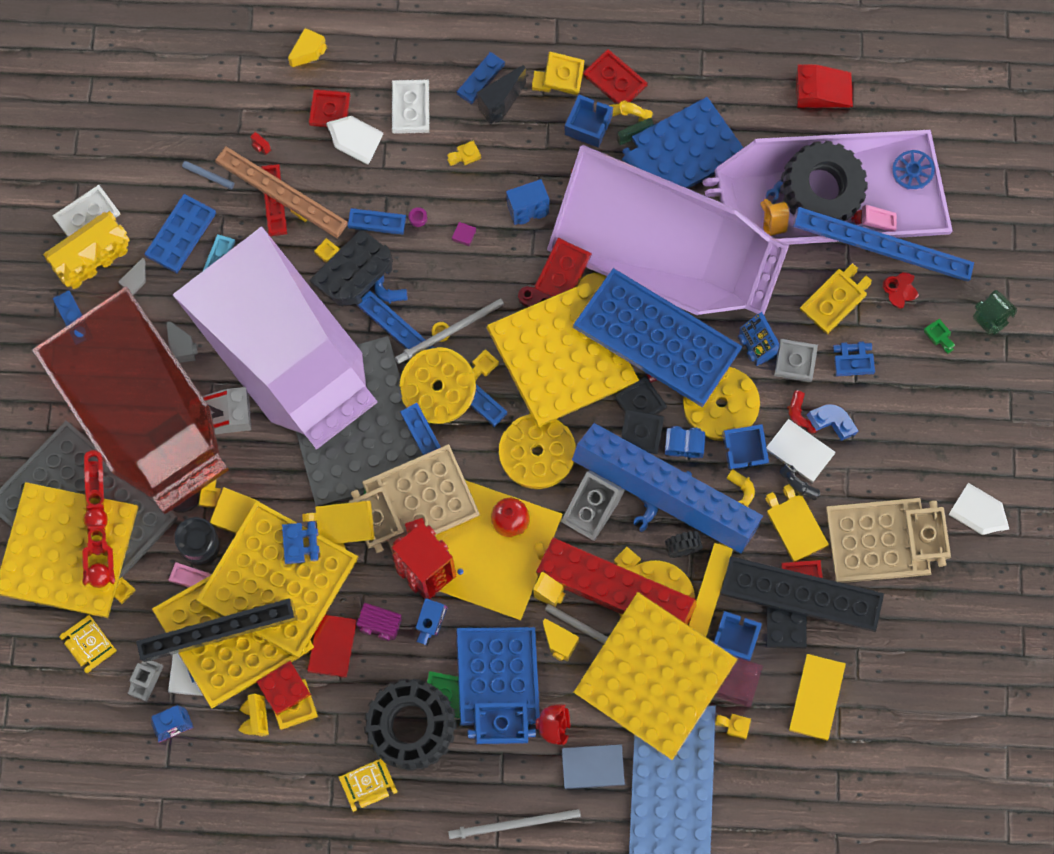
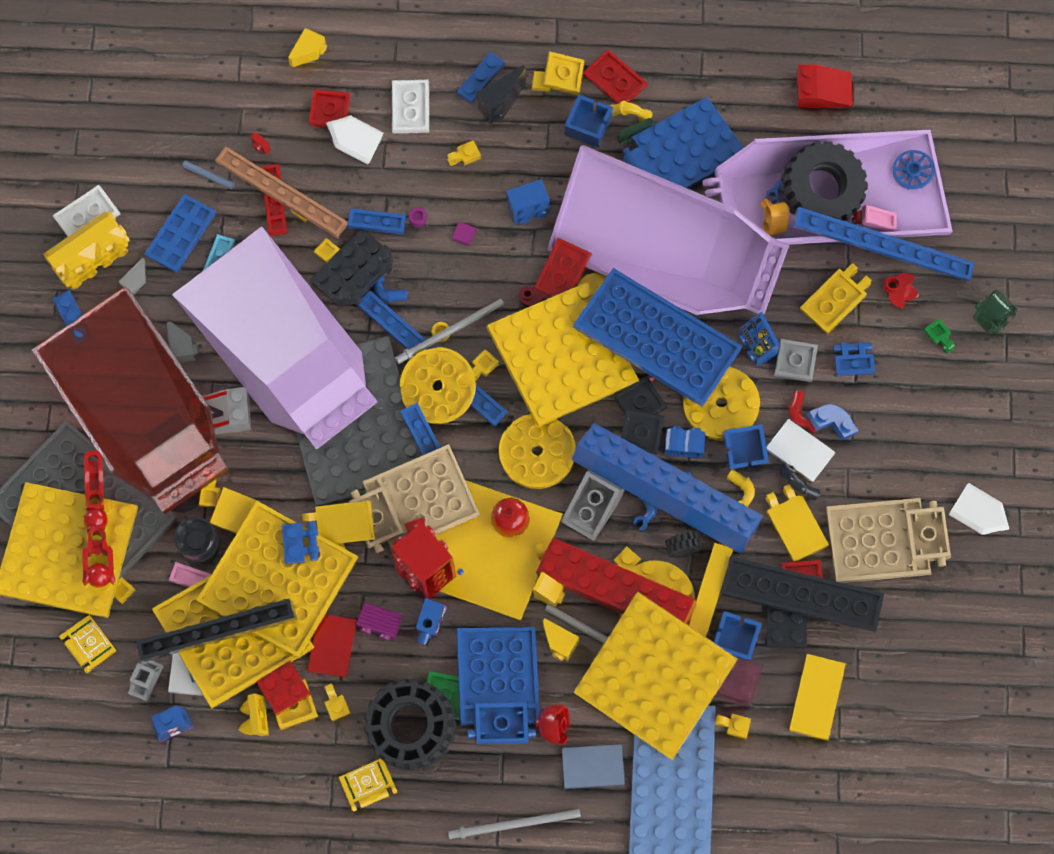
(336, 705): none -> yellow plate

